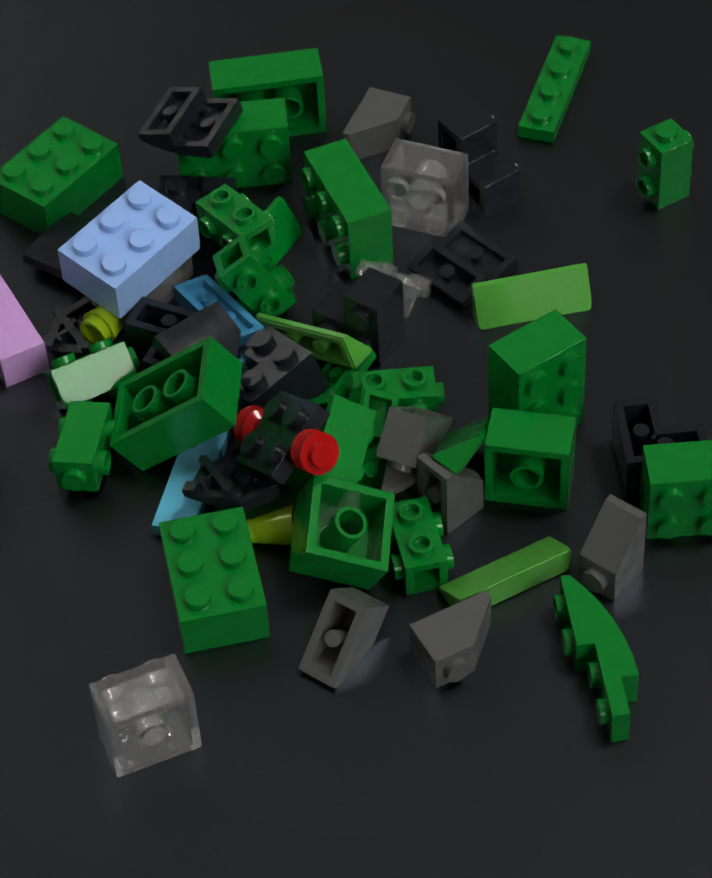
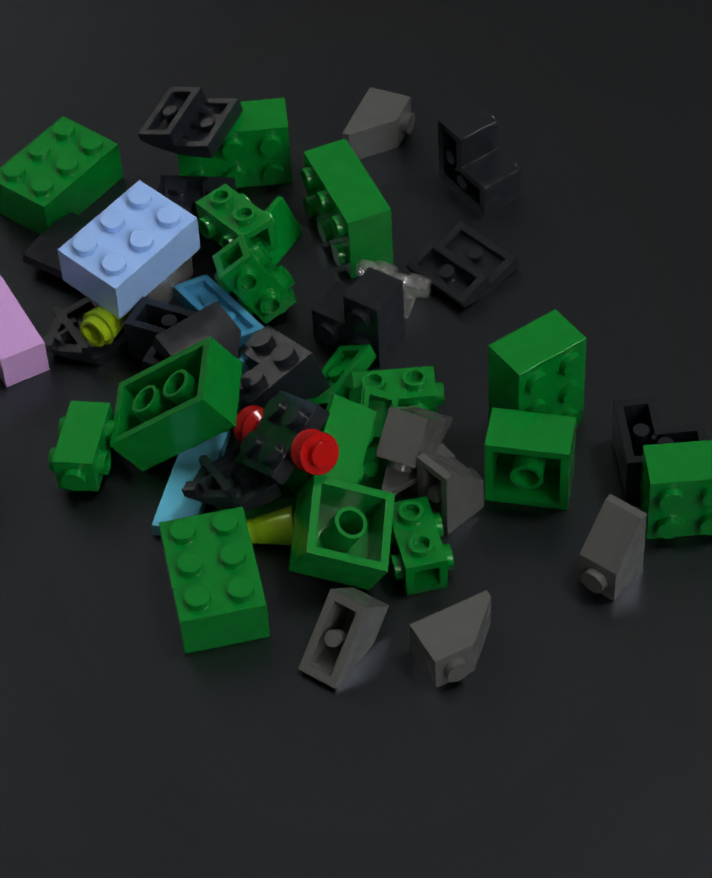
(91, 374): brick -> none
(145, 715): clear brick -> none
(277, 75): green brick -> none
(323, 343): bright green slope -> none
(425, 187): clear brick -> none
(461, 445): green slope -> none
(512, 573): bright green slope -> none
(531, 296): bright green slope -> none
(554, 89): green plate -> none
(601, 651): green slope -> none
(664, 163): green brick -> none

